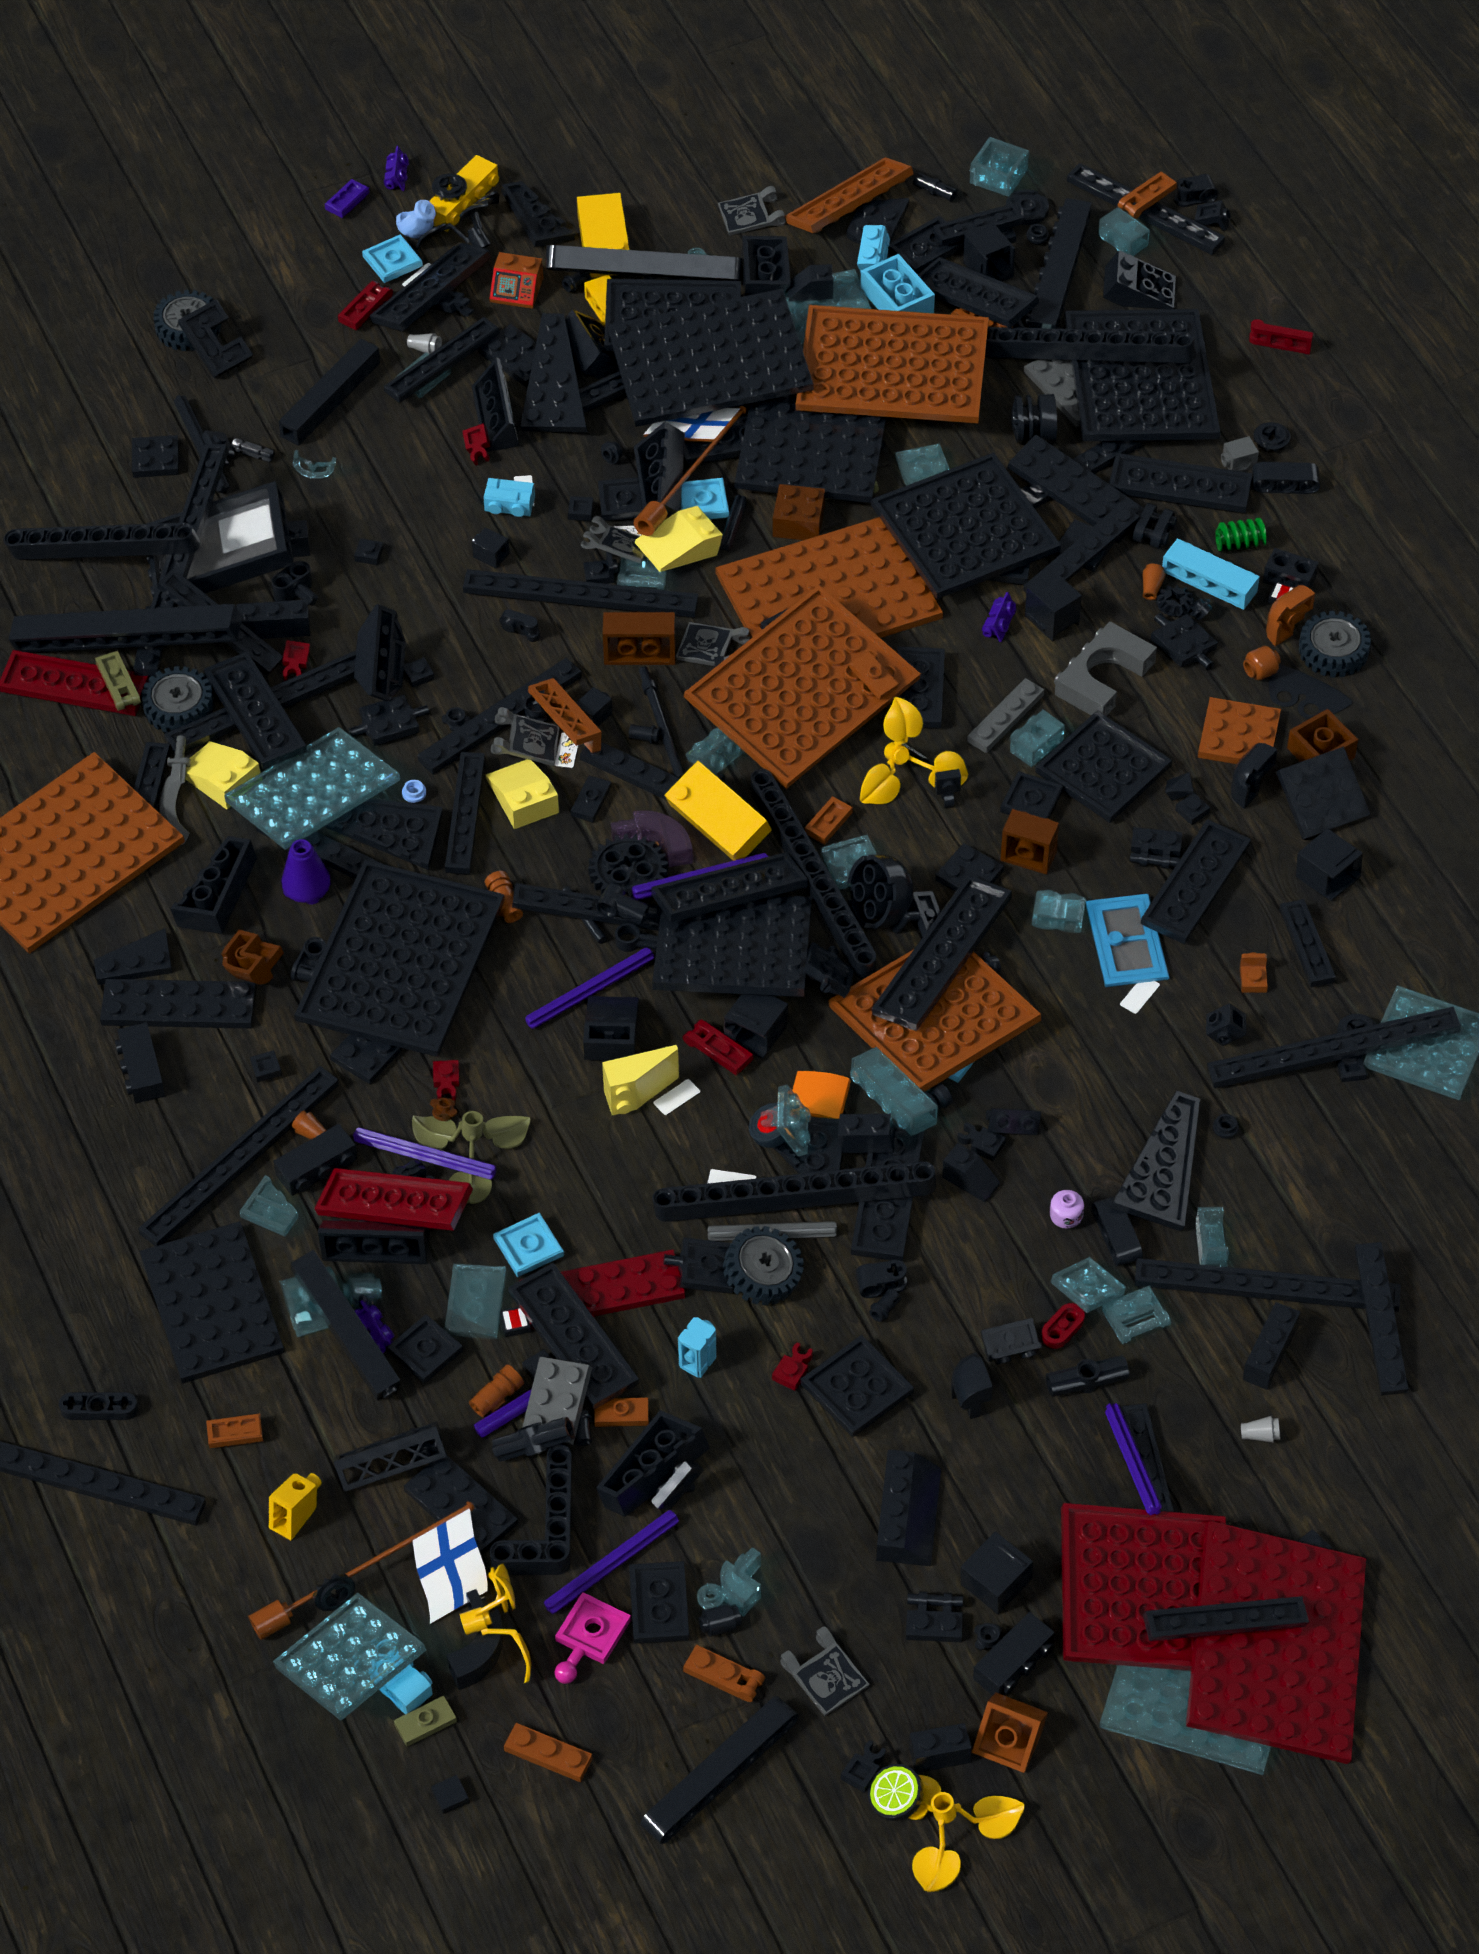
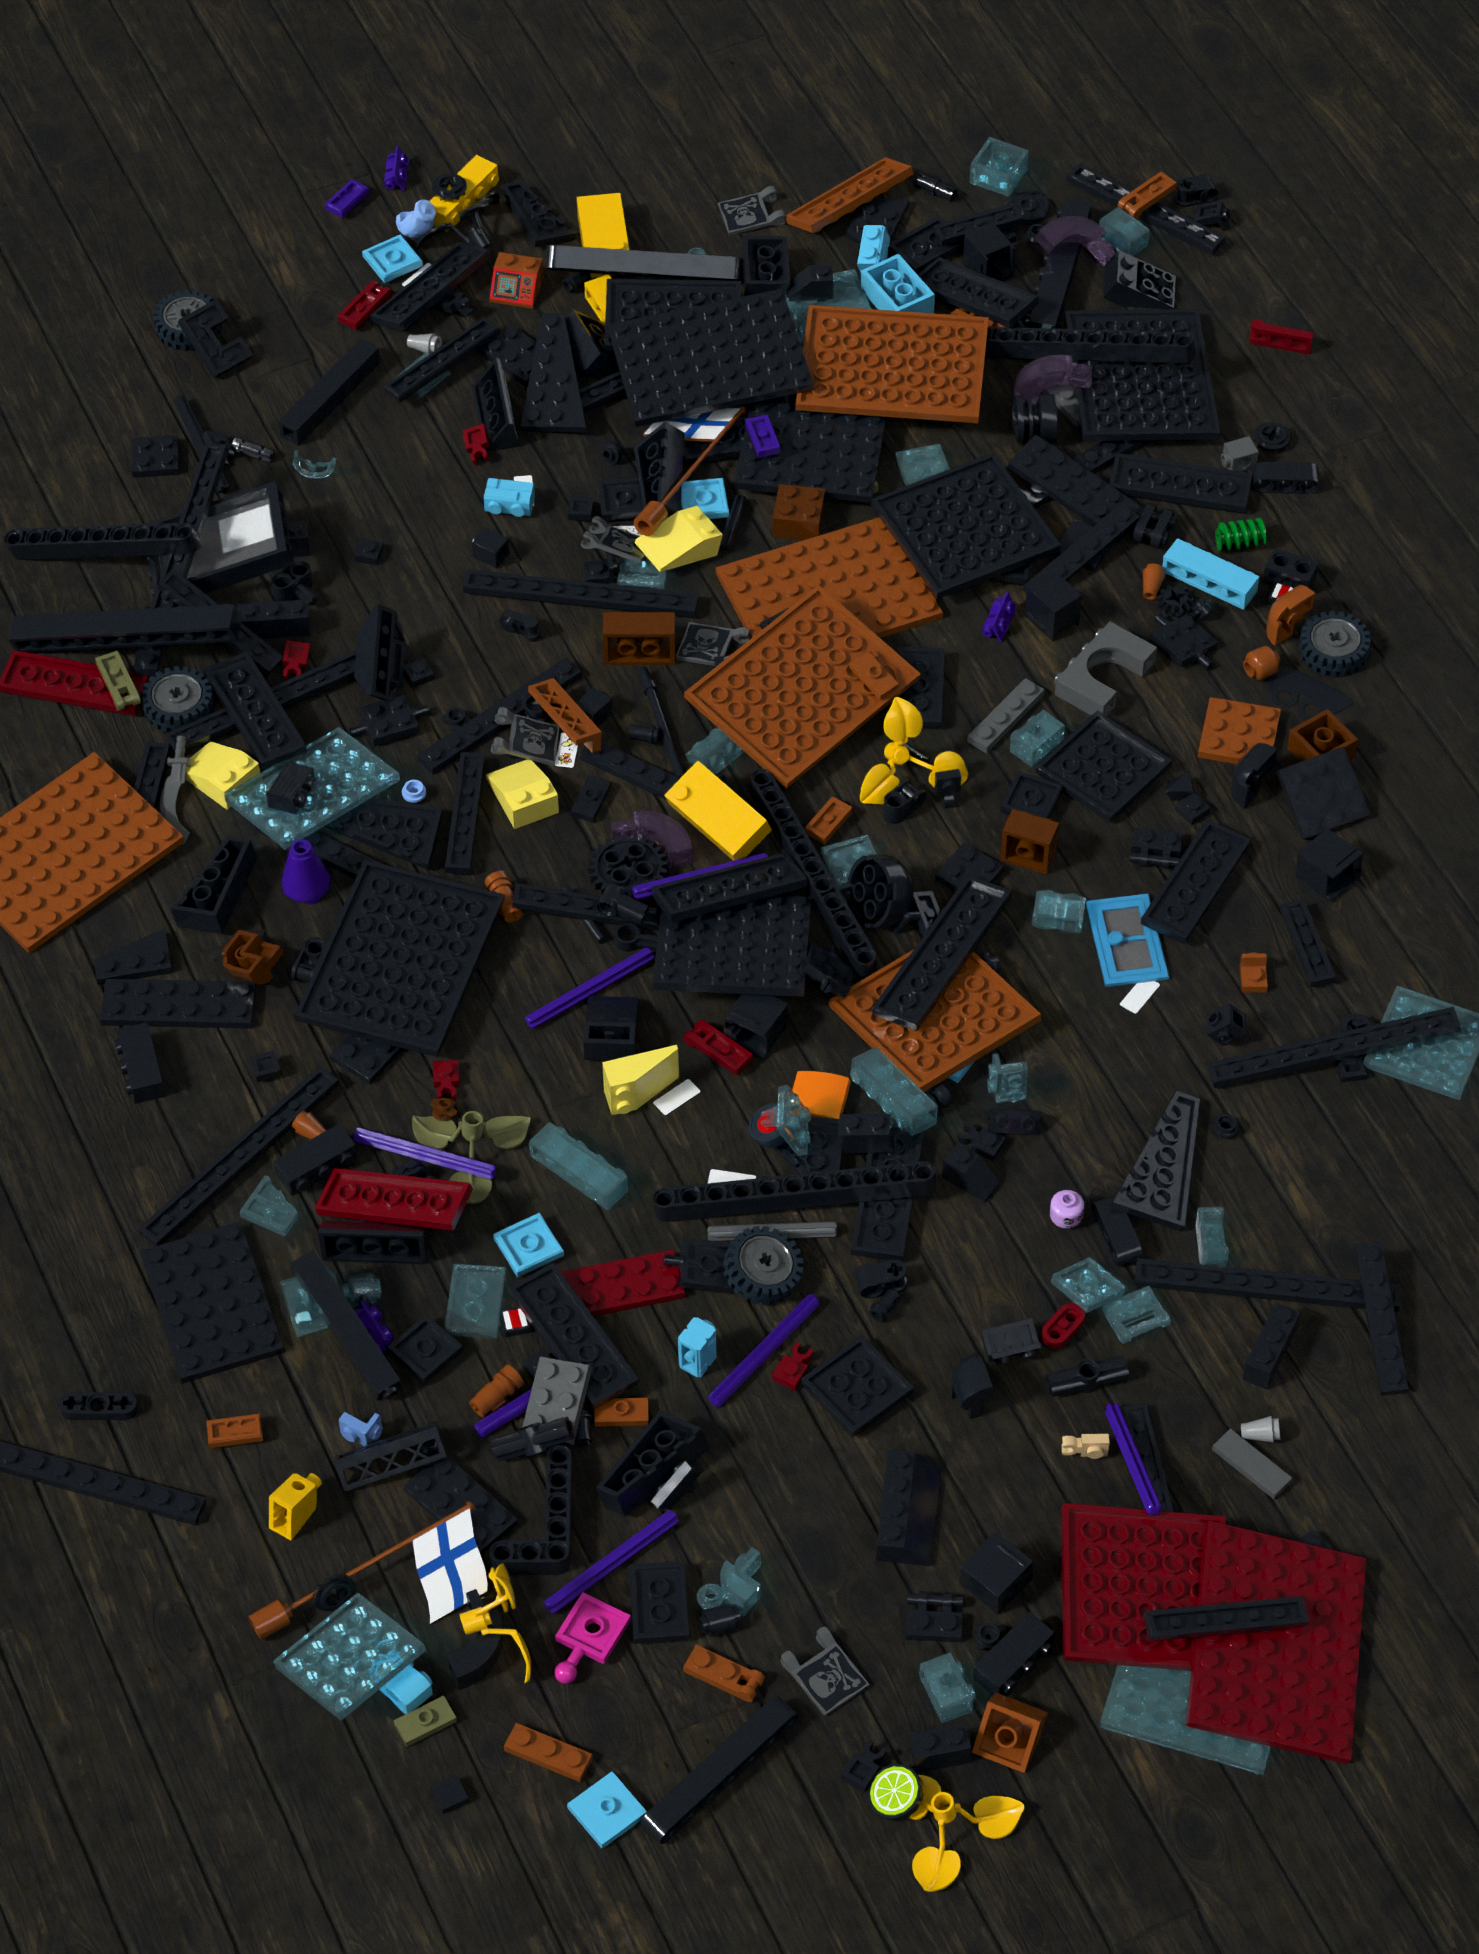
(291, 788): none -> black brick
(356, 1430): none -> medium blue bracket
(578, 1165): none -> clear light blue brick
(606, 1809): none -> medium azure plate
(762, 436): none -> dark purple plate
(763, 1350): none -> dark purple axle
(902, 801): none -> black piece
(946, 1687): none -> clear light blue brick
(1007, 1081): none -> clear light blue bracket
(1048, 372): none -> clear purple arch
(1079, 231): none -> clear purple arch
(1088, 1445): none -> tan plate
(1252, 1464): none -> dark grey tile

